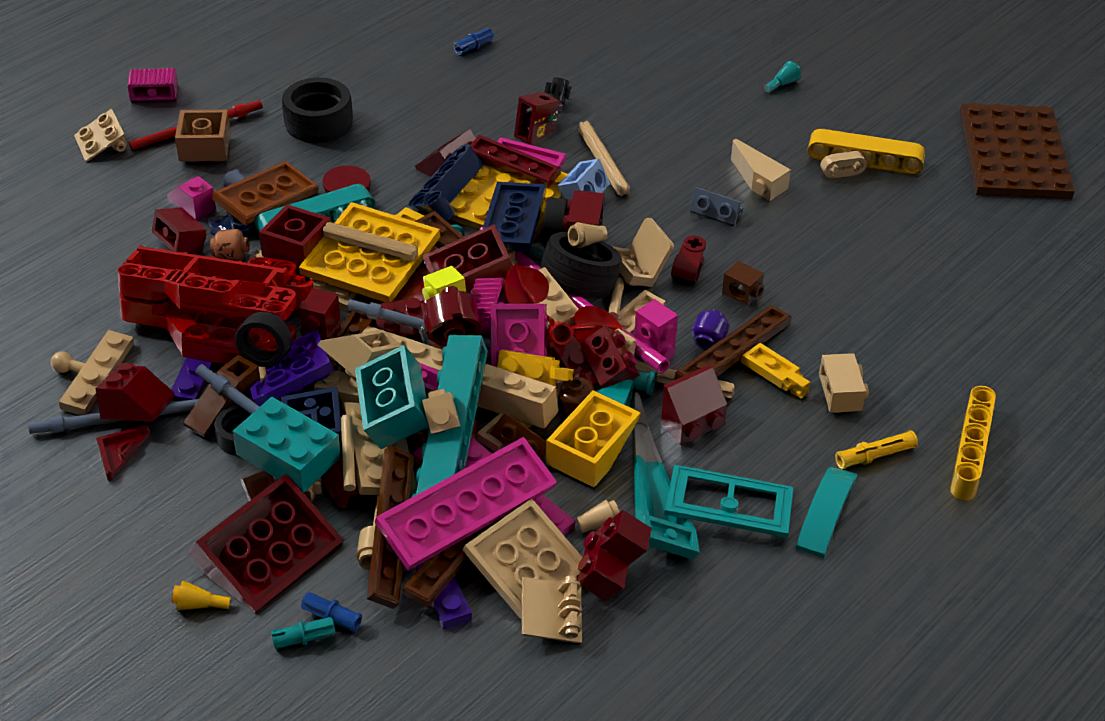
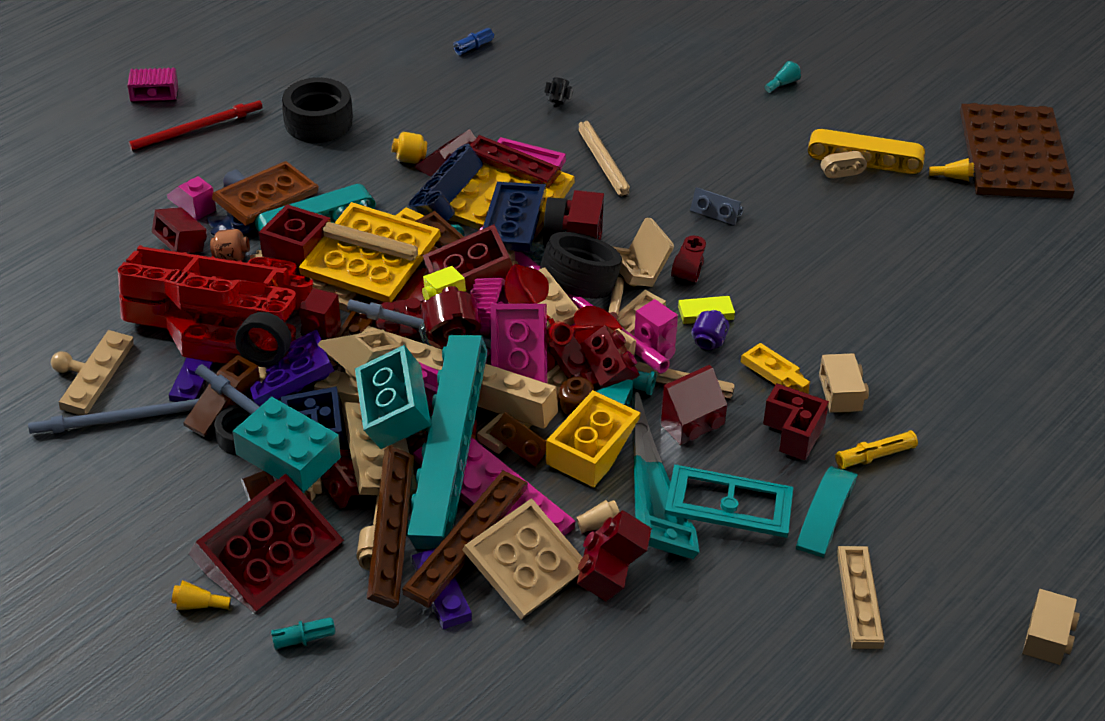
(100, 135): tan hinge -> none
(120, 447): dark red tile -> none
(132, 394): dark red slope -> none
(203, 135): medium nougat brick -> none
(325, 608): blue axle -> none
(345, 176): dark red tile -> none
(348, 453): tan bar -> none
(409, 148): none -> yellow head
(441, 411): tan bracket -> none
(465, 503): dark pink plate -> none
(534, 366): yellow hinge -> none
(536, 117): dark red torso -> none
(552, 609): tan hinge -> none
(584, 177): light blue brick -> none
(586, 234): tan cone -> none
(691, 308): none -> neon yellow tile
(733, 346): reddish brown tile -> none
(743, 283): reddish brown brick -> none
(759, 171): tan slope -> none
(798, 417): none -> dark red brick
(860, 597): none -> tan tile
(957, 170): none -> yellow cone
(973, 443): yellow beam -> none
(1050, 627): none -> tan brick

